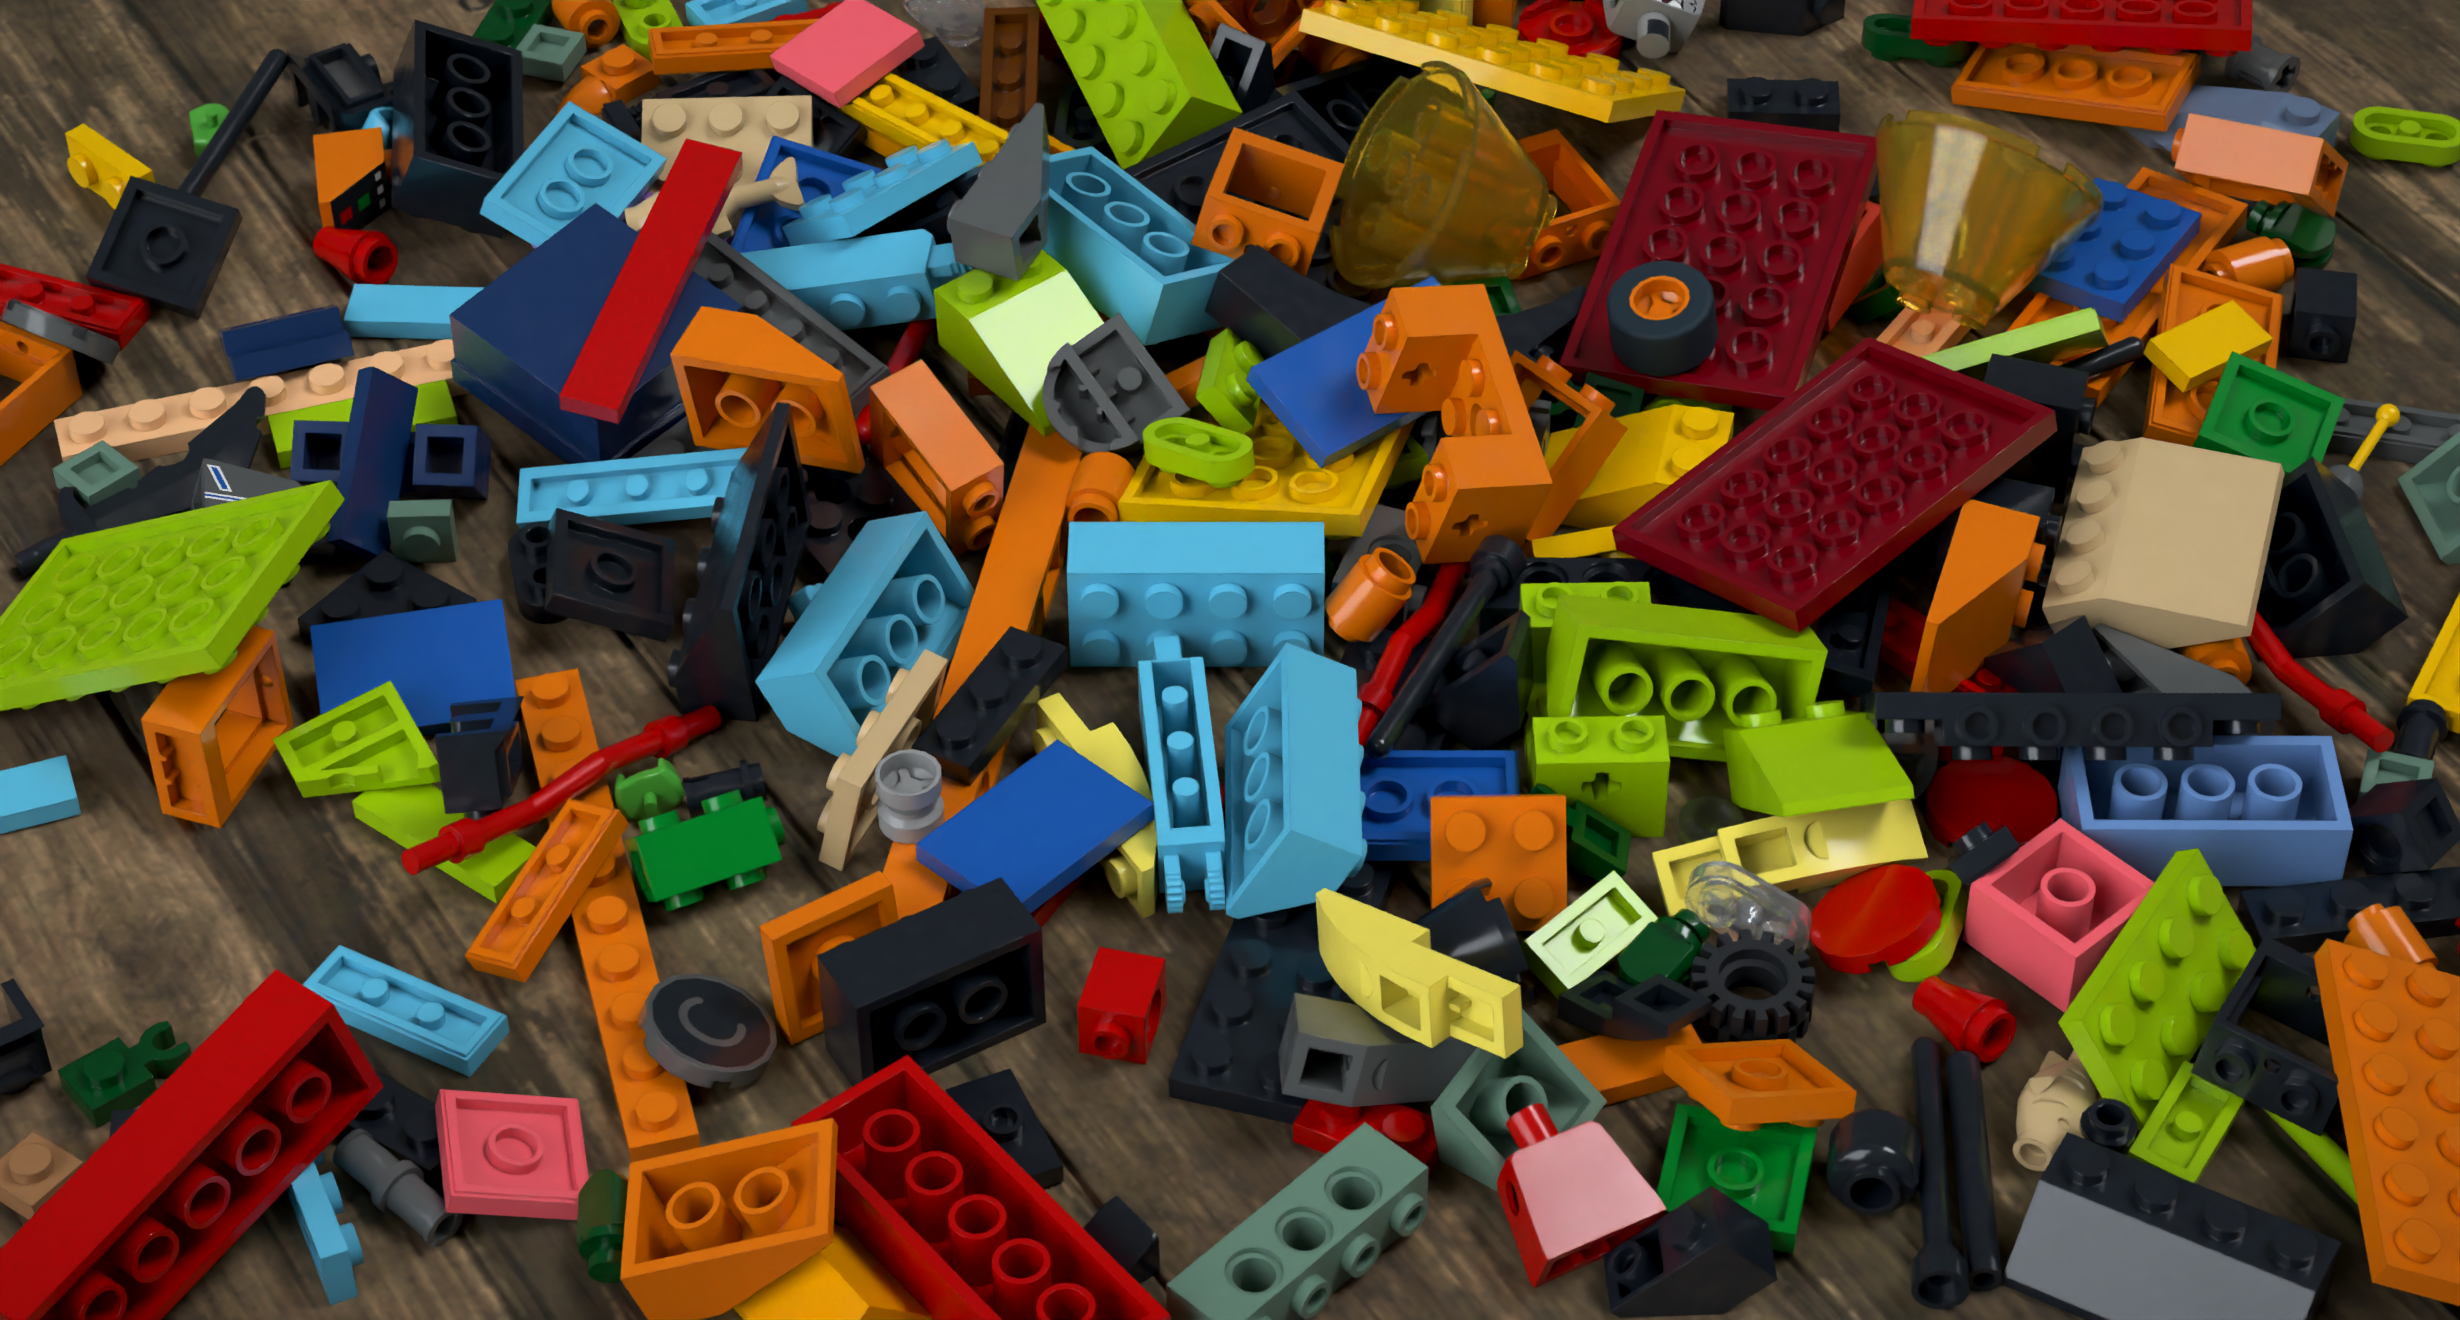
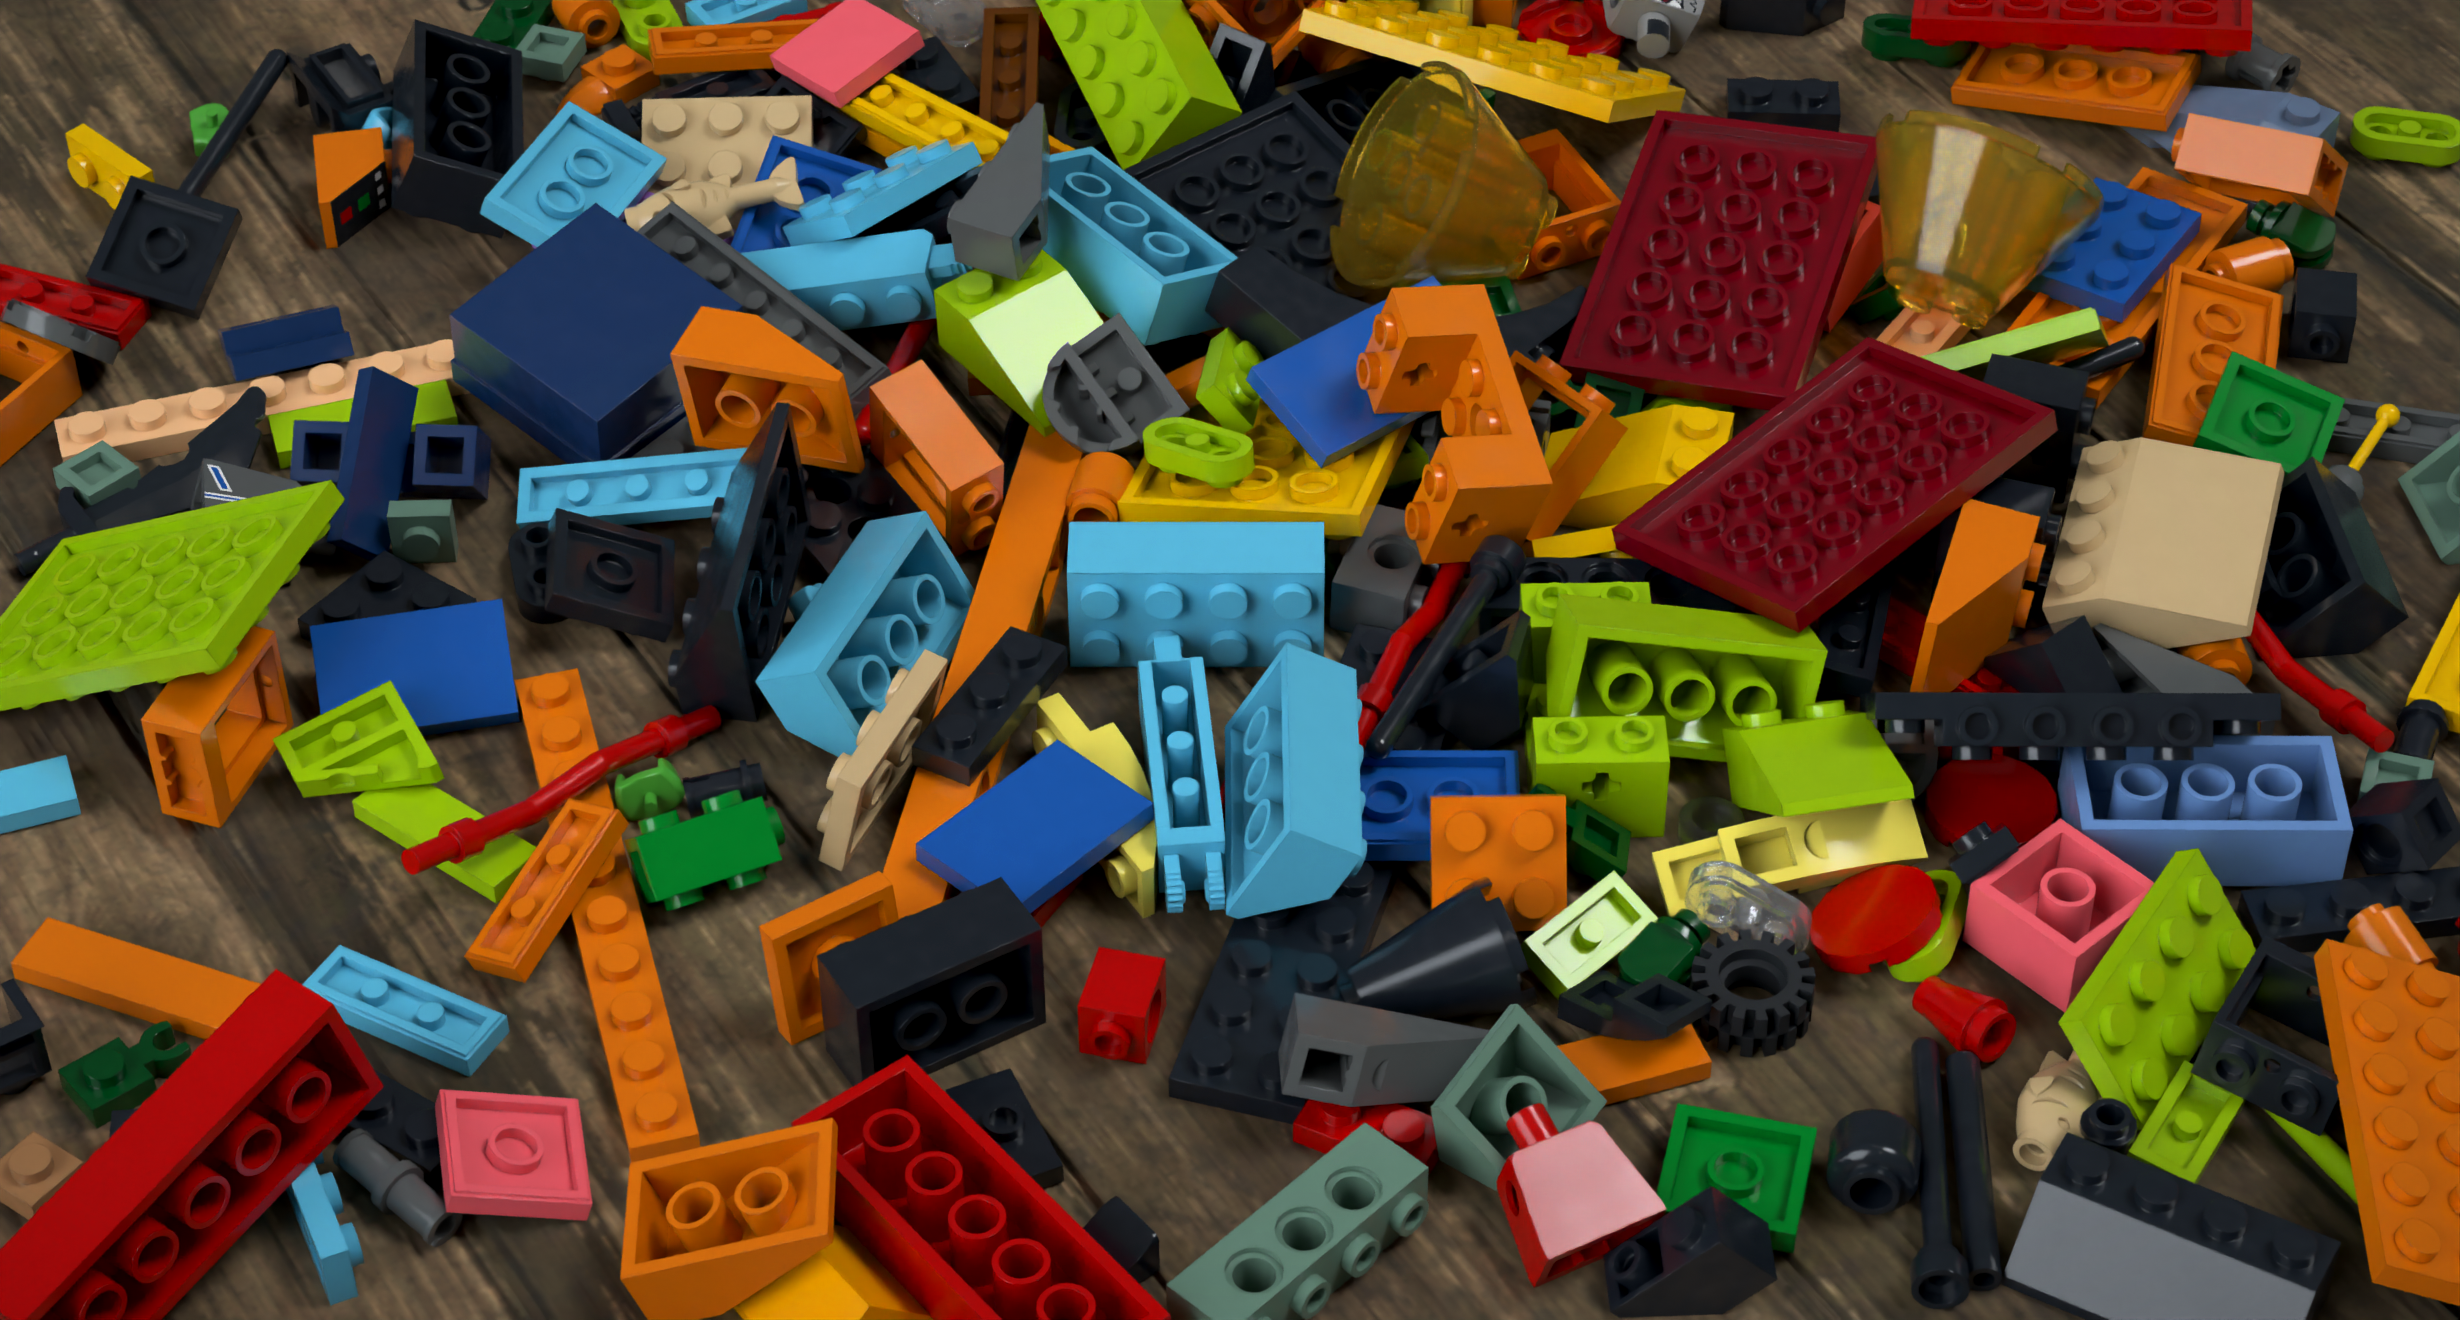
(129, 978): none -> orange tile
(358, 254): red cone -> none
(404, 310): medium azure tile -> none
(480, 756): black window -> none
(602, 1224): dark green arm -> none
(651, 282): red tile -> none
(707, 1030): tile -> none
(909, 795): light grey wheel -> none
(1253, 169): orange window -> none
(1370, 595): orange brick -> none
(1408, 986): light yellow slope -> none
(1662, 318): black wheel -> none
(1759, 1083): orange plate -> none
(2202, 345): yellow tile -> none

